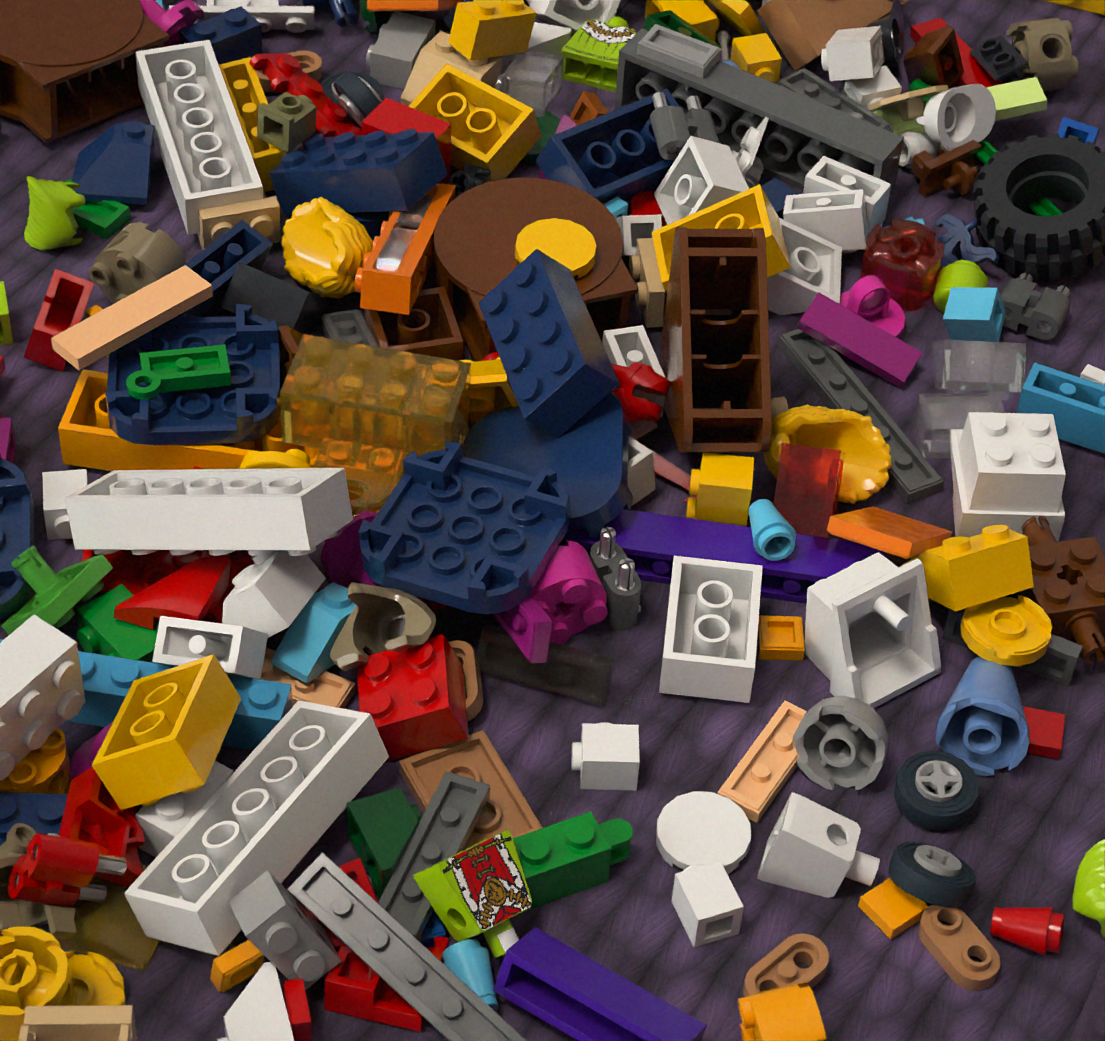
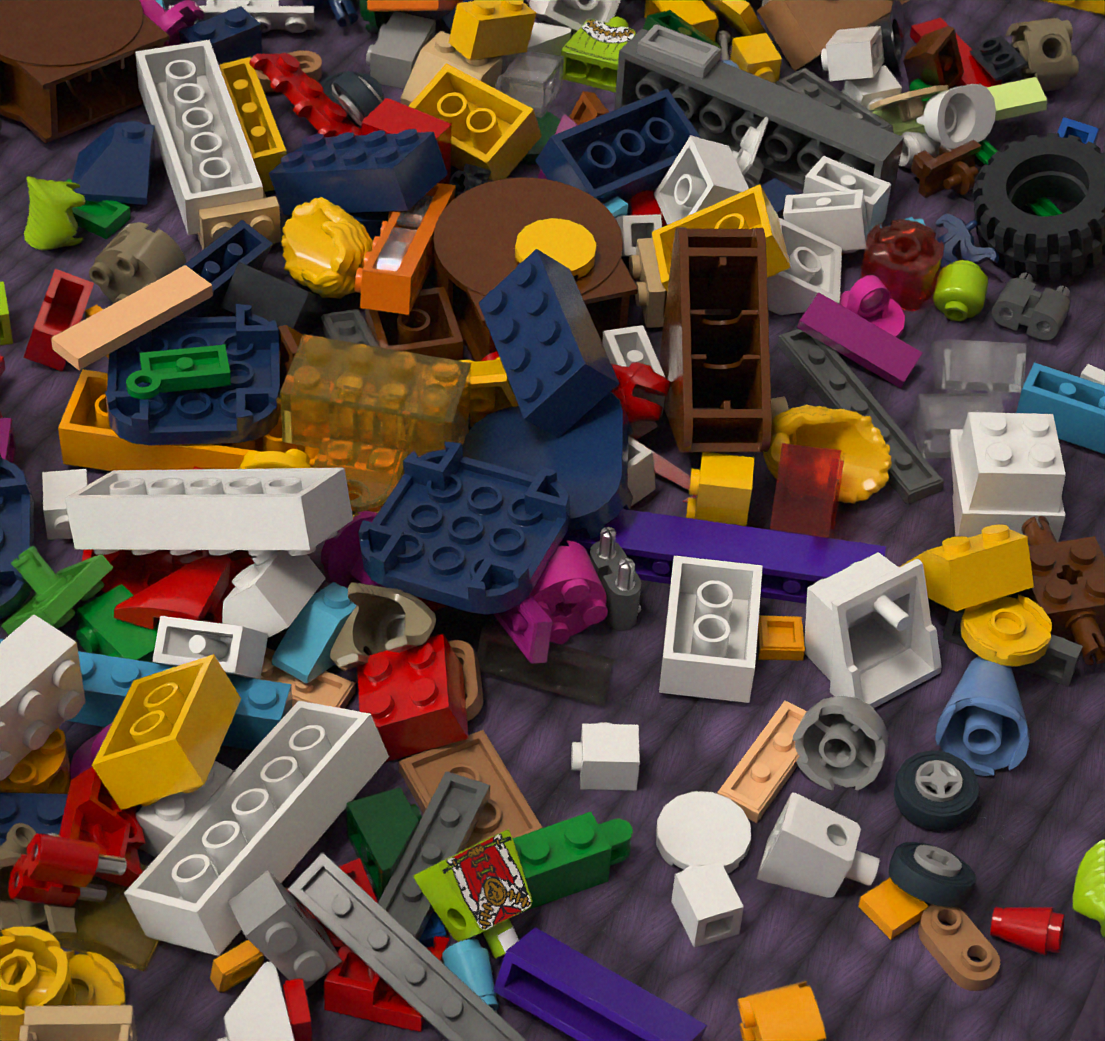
(292, 112): olive brick -> none
(674, 127): dark grey piece -> none
(770, 531): medium azure cone -> none
(779, 966): medium nougat plate -> none
(887, 531): orange tile -> none
(974, 314): medium azure panel -> none
(1045, 732): red tile -> none

